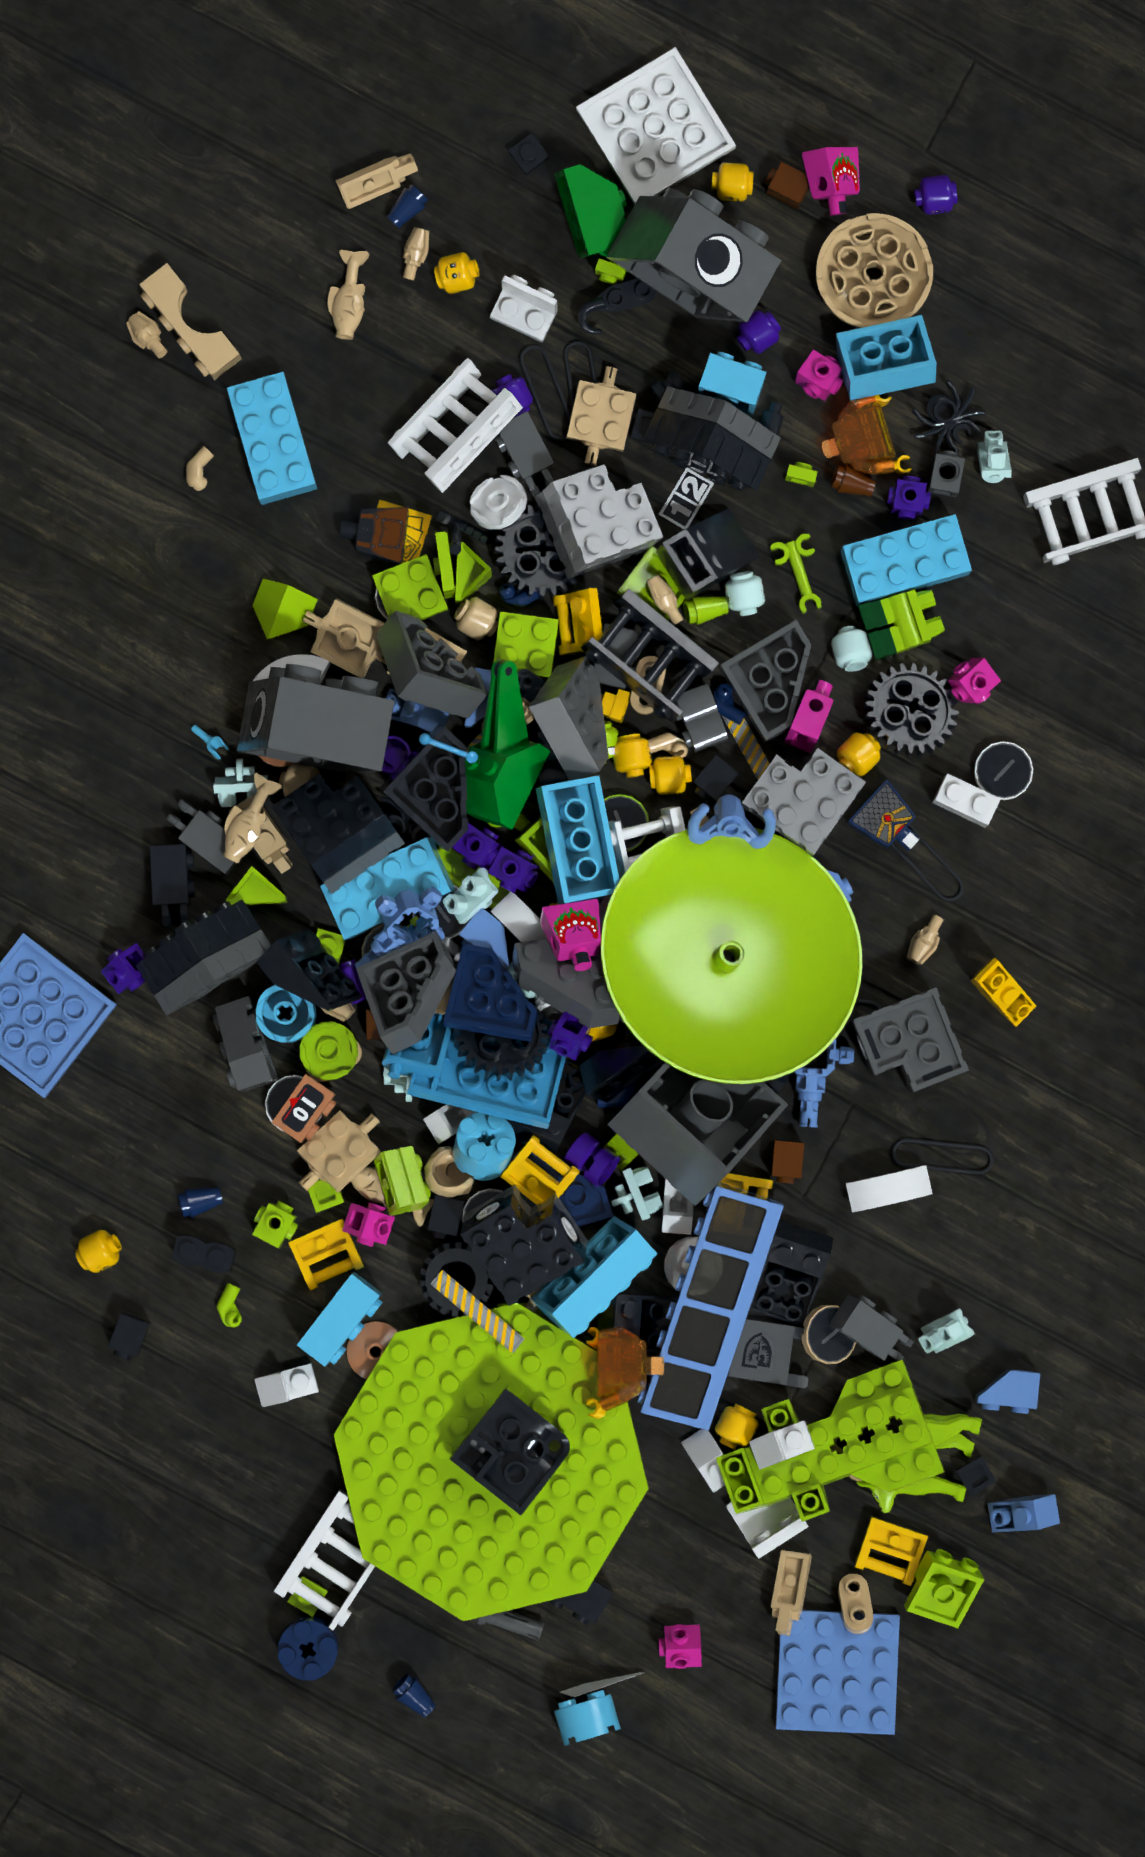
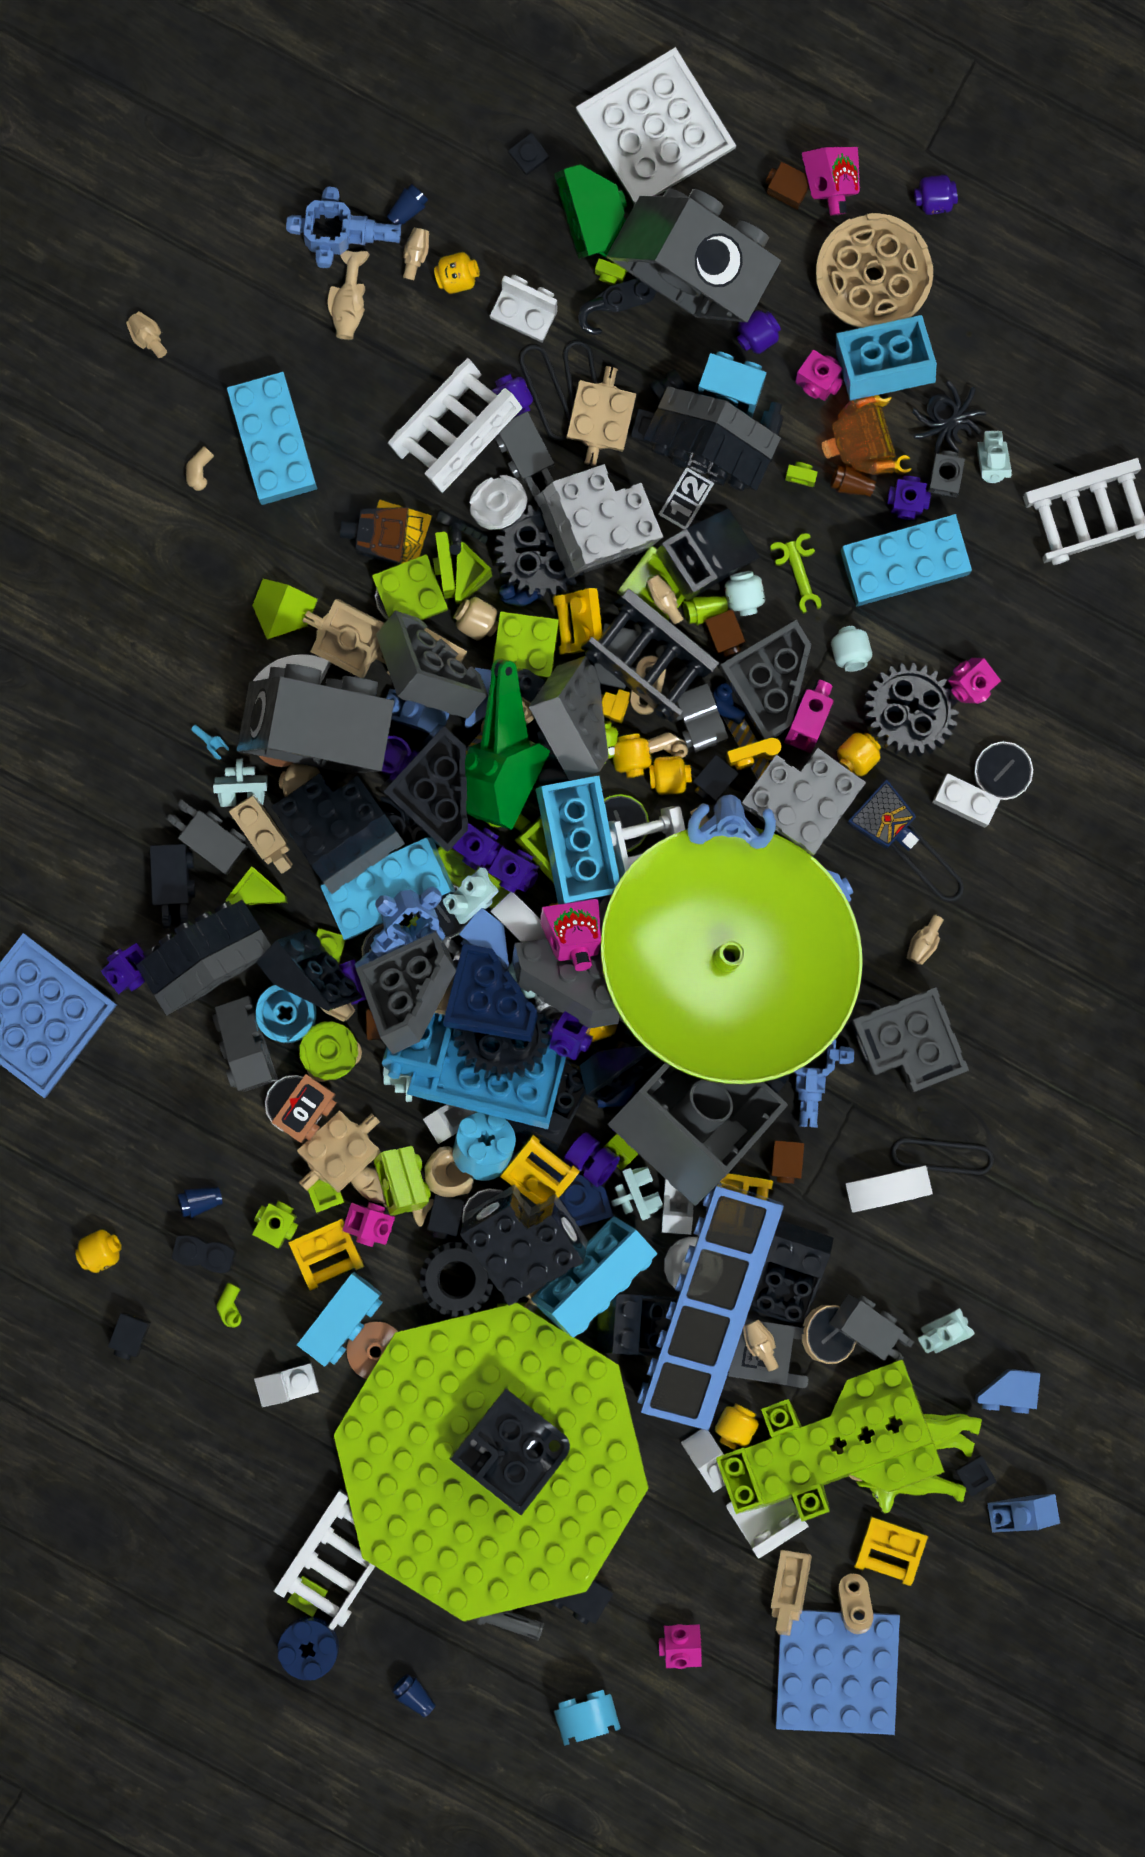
(212, 350): tan arch -> none
(244, 826): tan animal -> none
(354, 228): none -> medium blue piece
(375, 179): tan hinge -> none
(470, 756): dark azure hinge -> none
(477, 1311): sticker -> none
(588, 1687): white sticker -> none
(620, 1368): clear orange torso -> none
(725, 634): none -> reddish brown brick
(732, 182): yellow head -> none
(745, 756): none -> yellow plate
(760, 1343): none -> tan piece
(782, 1444): white slope -> none
(909, 623): lime hips -> none
(944, 1588): lime plate -> none
(1003, 992): yellow slope -> none

